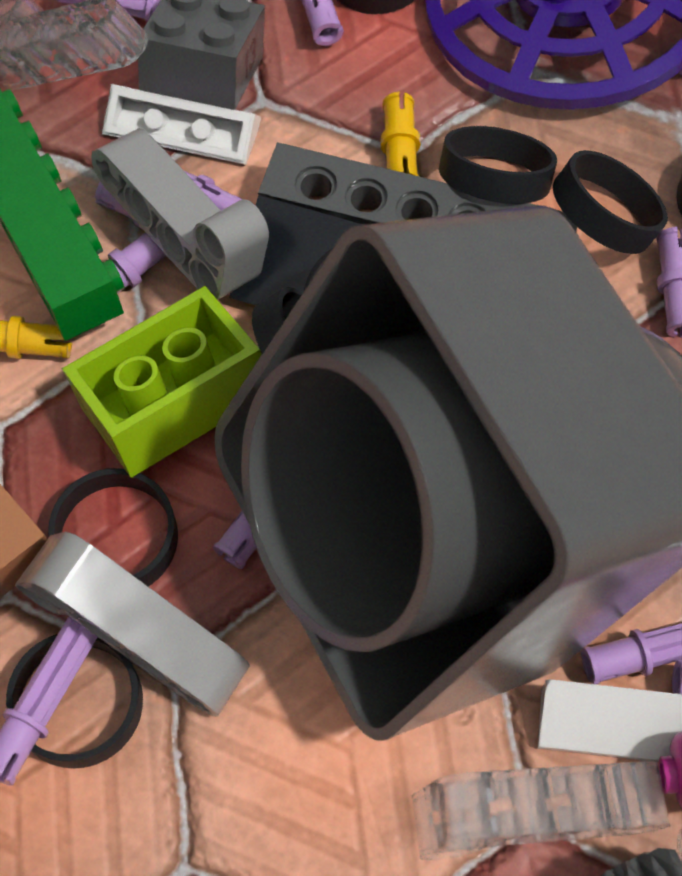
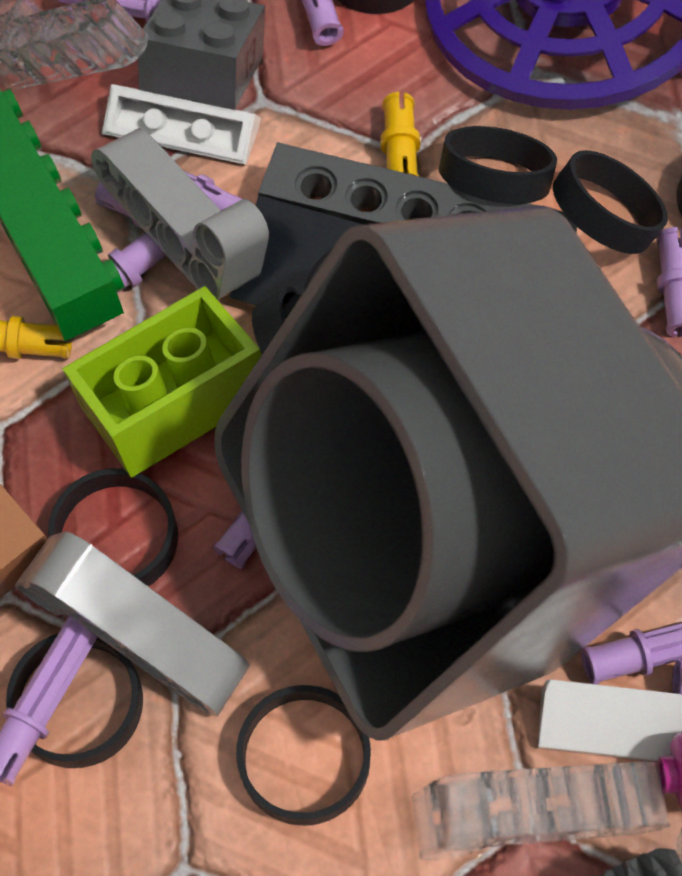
(266, 705): none -> black tyre

